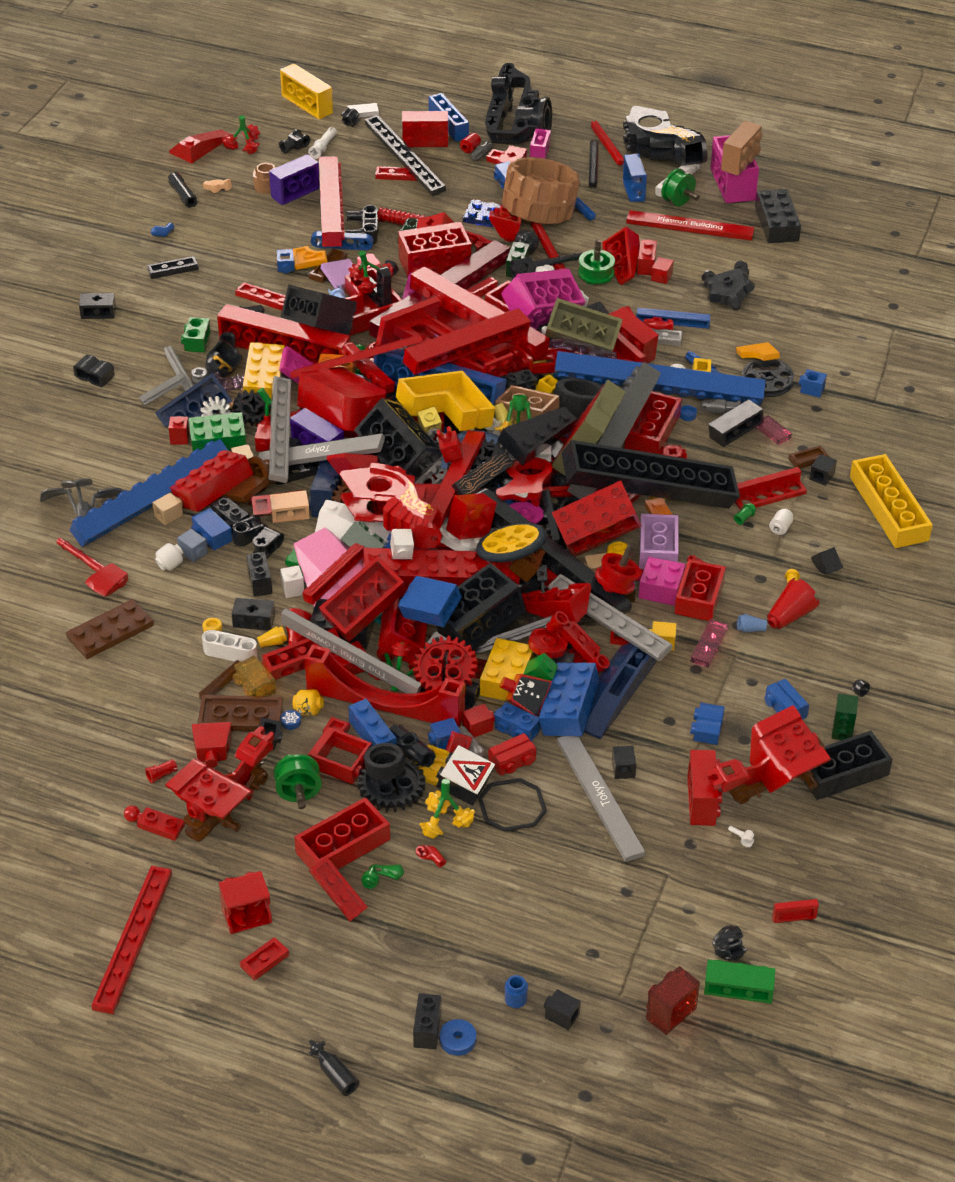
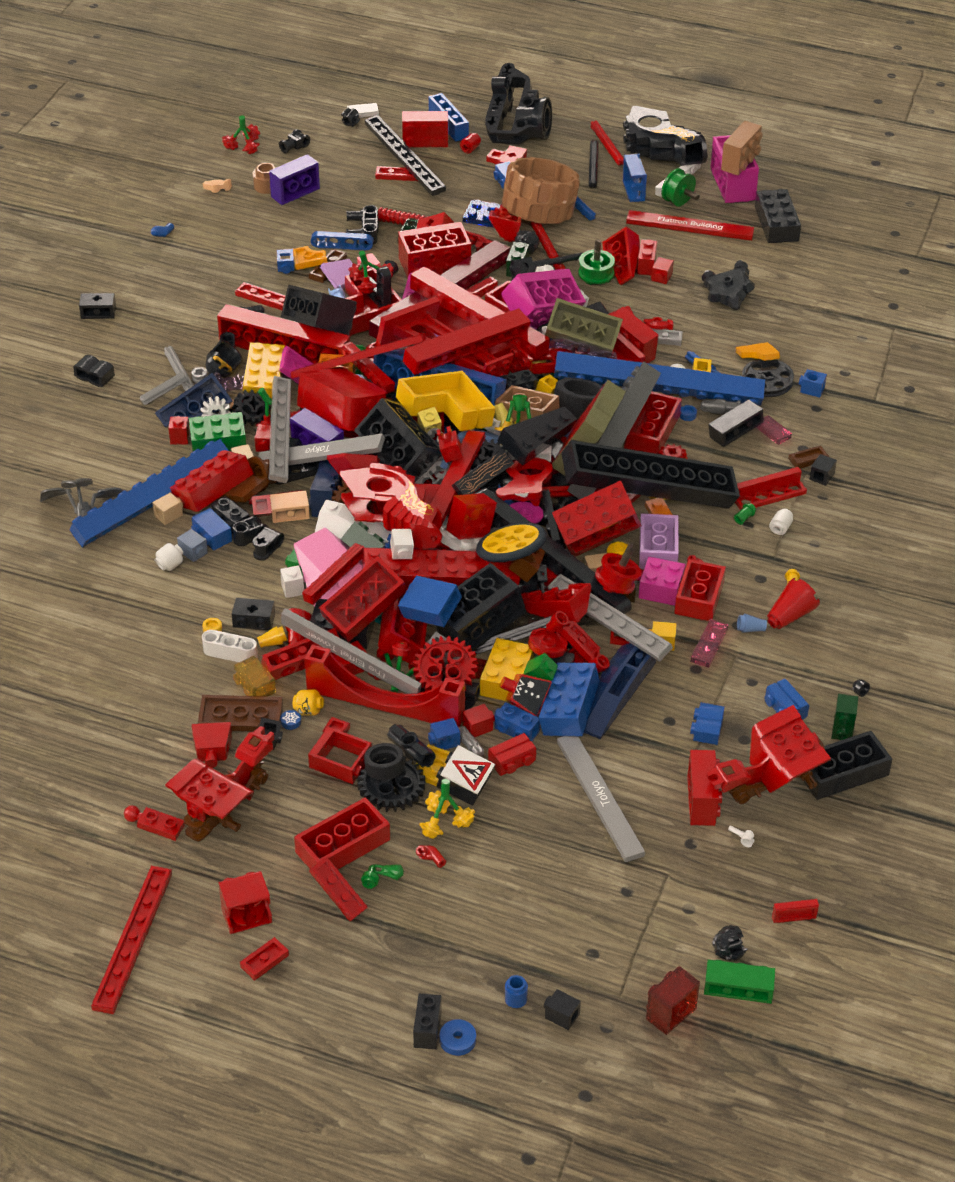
(105, 579): red piece -> none
(109, 629): reddish brown plate -> none
(157, 772): red pin -> none
(172, 267): black tile -> none
(187, 196): black axle -> none
(196, 334): green brick -> none
(198, 145): red wedge -> none
(220, 681): reddish brown axle -> none
(259, 574): black brick -> none
(297, 778): green wheel -> none
(306, 91): yellow brick -> none
(321, 145): white pin -> none
(331, 201): brick -> none
(334, 1069): black wheel -> none
(369, 724): blue brick -> none
(458, 739): red tile -> none
(481, 150): dark grey axle -> none
(517, 826): black piece -> none
(540, 143): dark pink brick -> none
(624, 762): black brick -> none
(679, 318): blue piece -> none
(827, 561): black brick -> none
(890, 501): yellow brick -> none

